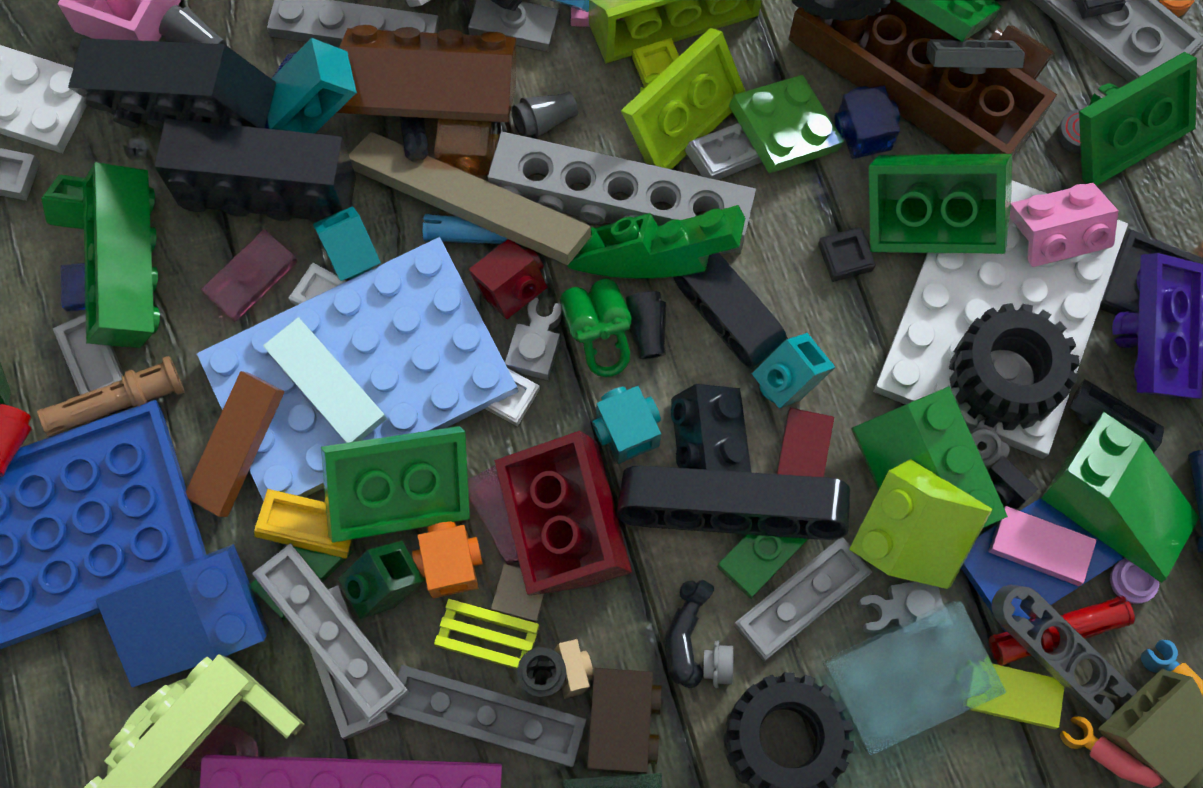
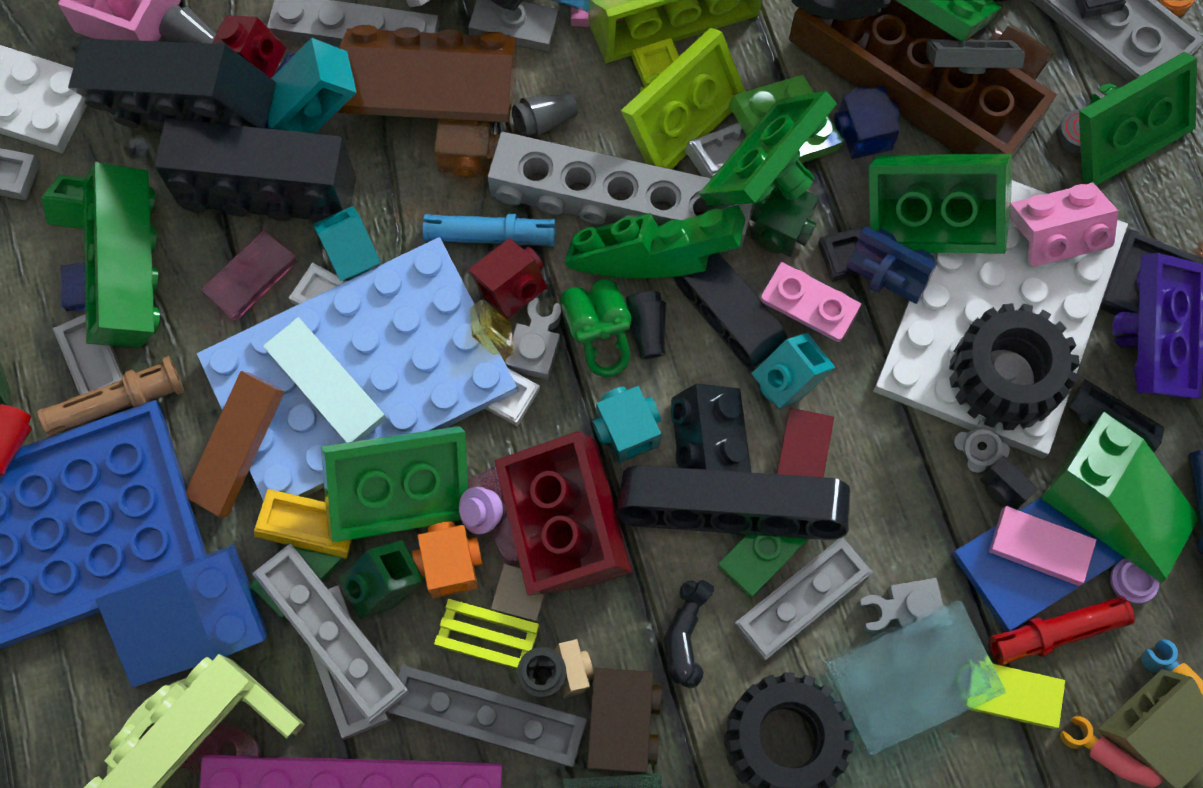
(252, 41): none -> dark red brick
(414, 137): black axle -> none
(471, 198): dark tan tile -> none
(480, 510): none -> lavender plate
(491, 329): none -> clear yellow tile
(719, 664): light grey plate -> none
(771, 153): none -> green plate
(783, 222): none -> dark green brick
(810, 302): none -> bright pink bracket
(891, 264): none -> dark blue hips
(920, 526): lime slope -> none
(934, 437): green slope -> none
(1069, 652): dark grey beam -> none

